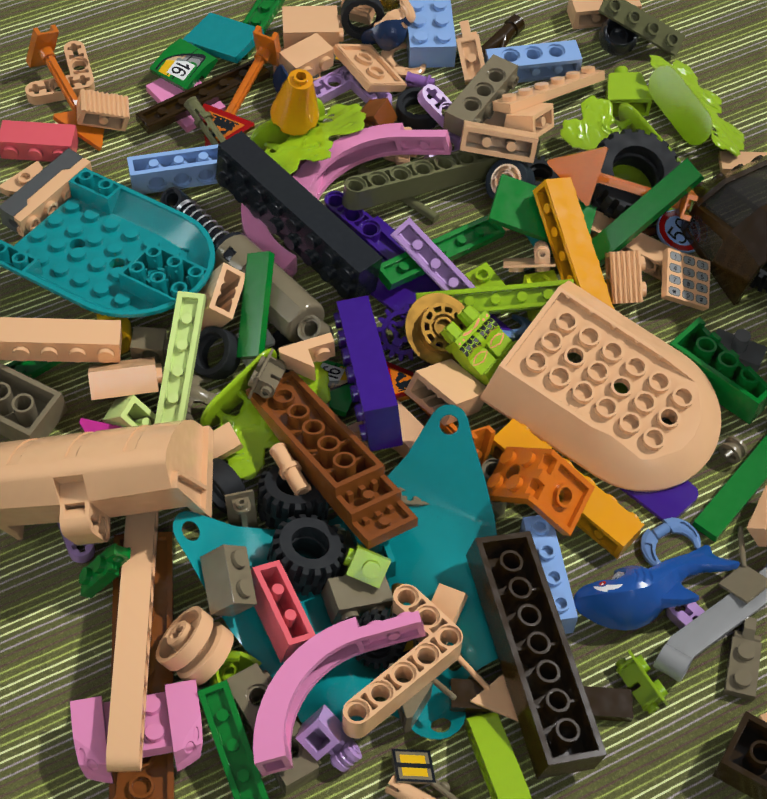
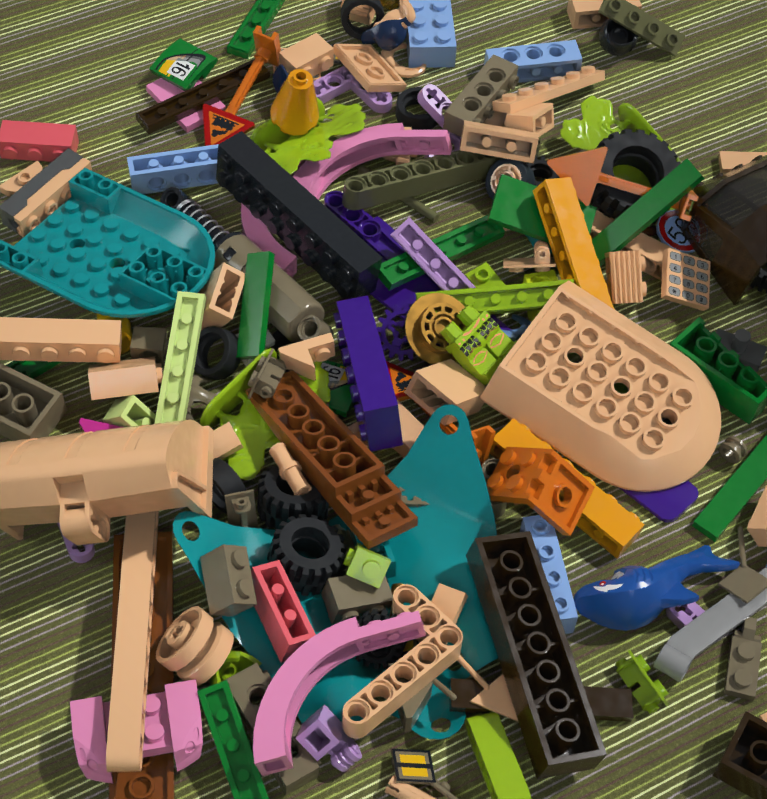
(42, 53): orange piece -> none
(76, 77): light nougat beam -> none
(102, 110): light nougat brick -> none
(103, 570): green hinge -> none
(194, 108): olive pin -> none
(222, 37): teal tile -> none
(305, 21): light nougat brick -> none
(378, 112): dark orange brick -> none
(417, 80): medium lavender pin -> none
(469, 52): light nougat hinge -> none
(500, 39): dark brown plant -> none
(628, 88): lime torso -> none
(675, 526): medium blue piece -> none
(691, 107): lime plant -> none

